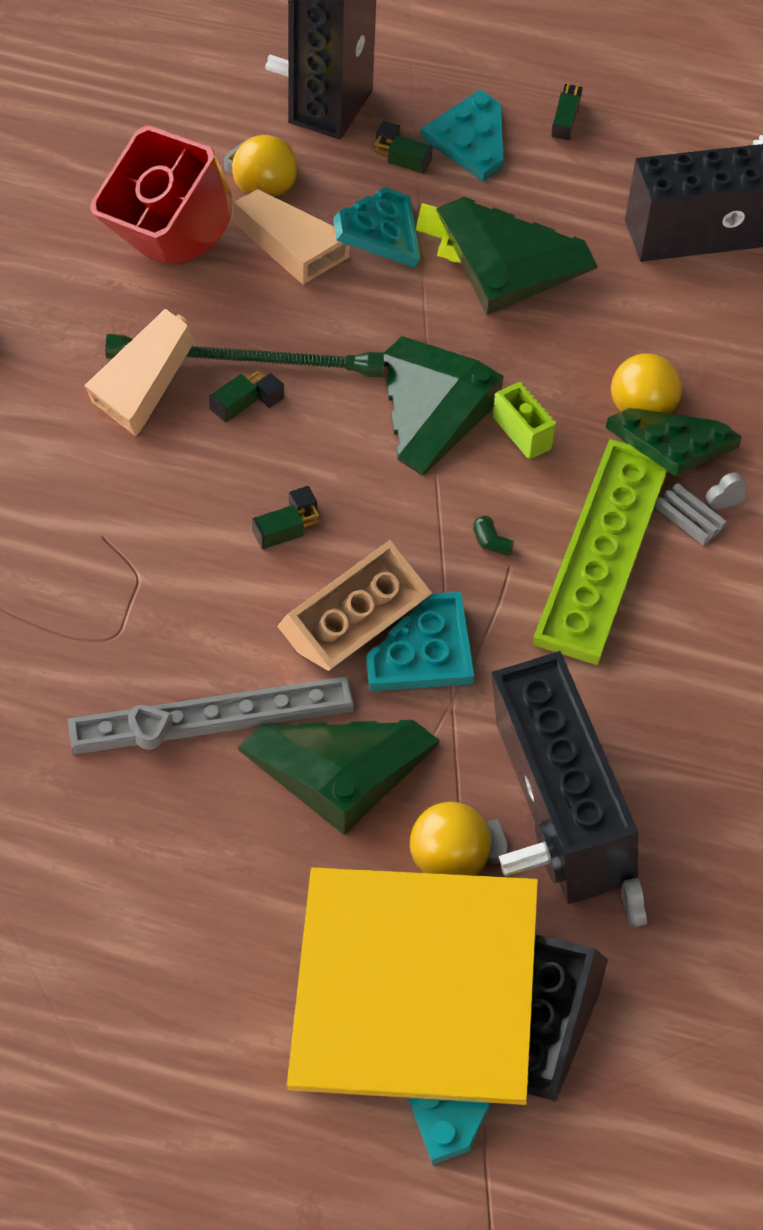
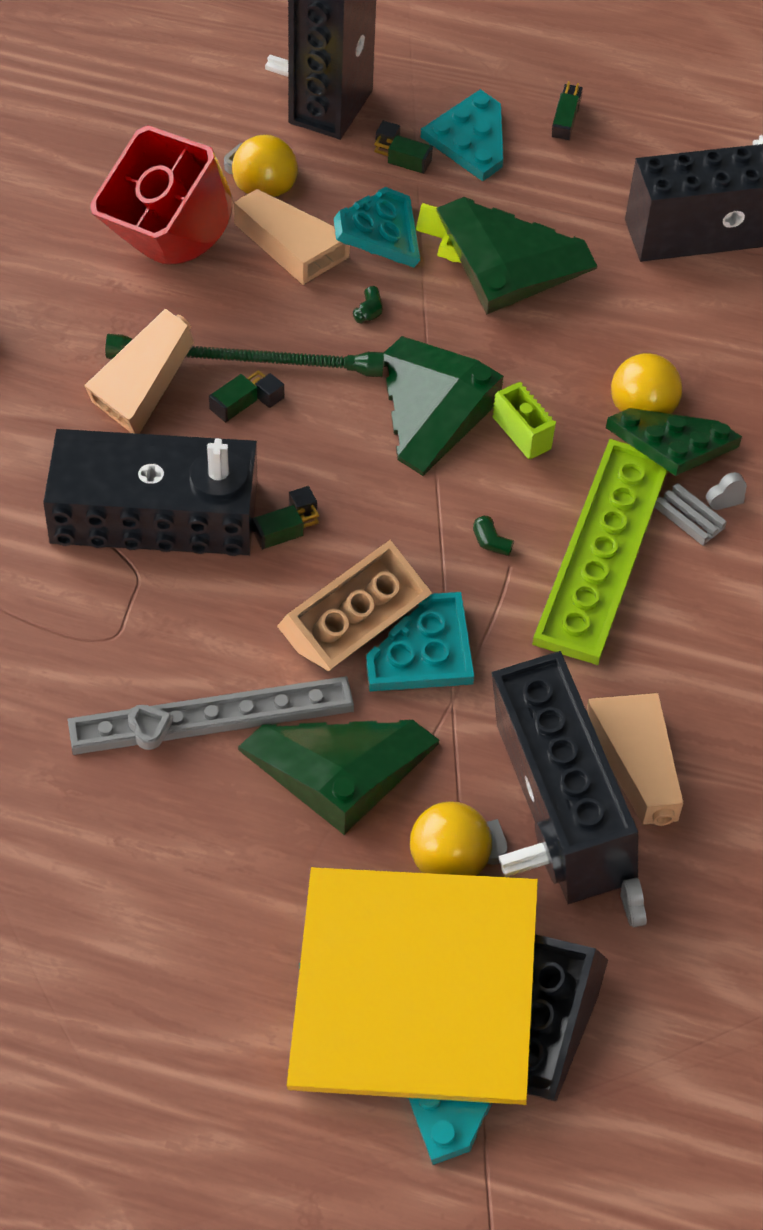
(151, 492): none -> black piece
(370, 308): none -> dark green arm
(639, 754): none -> light nougat slope

